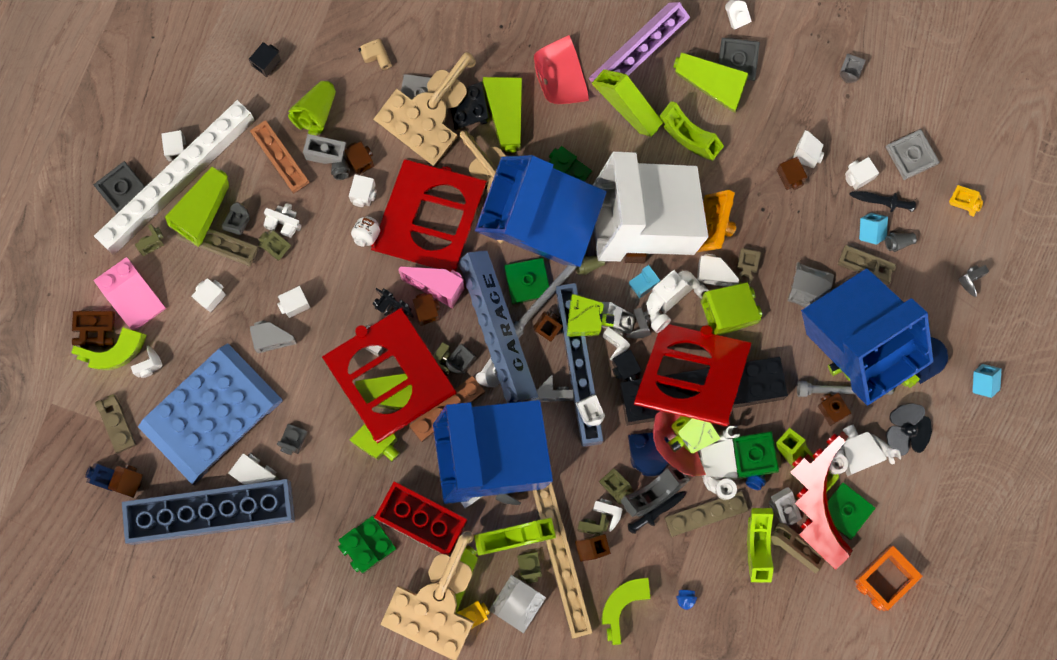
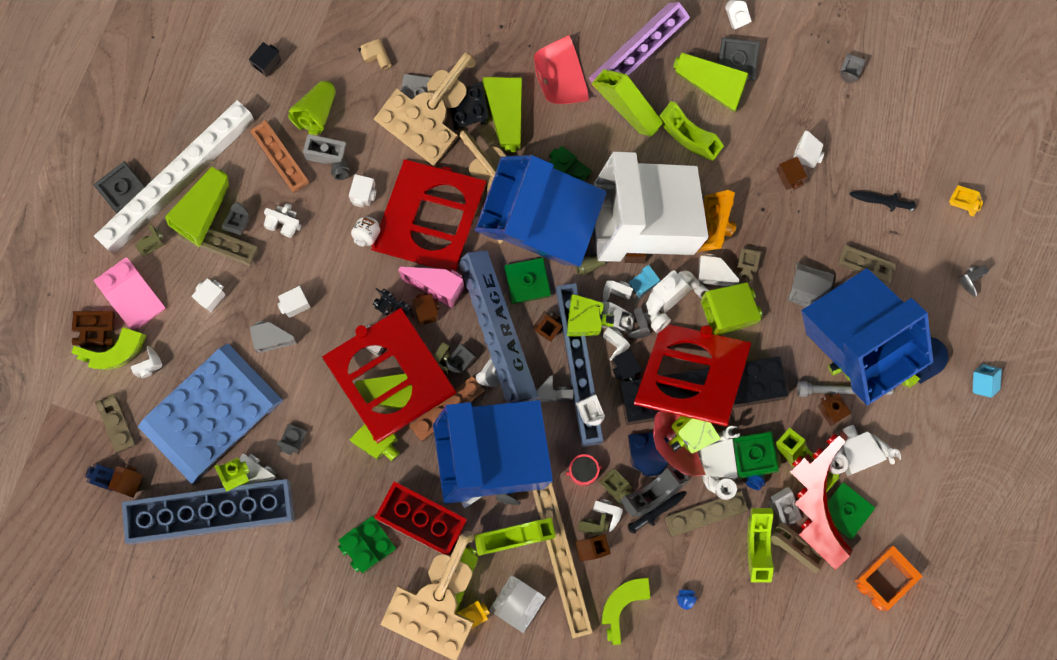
(173, 144): white panel -> none
(233, 473): none -> lime brick
(273, 244): olive bracket -> none
(359, 157): reddish brown brick -> none
(519, 326): light grey piece -> none
(529, 567): olive bracket -> none
(584, 470): none -> pearl dark grey piece
(620, 289): none -> white plate
(861, 173): white brick -> none
(873, 228): medium azure panel -> none
(898, 241): dark grey cone -> none
(911, 426): black piece -> none
(912, 154): light grey plate -> none

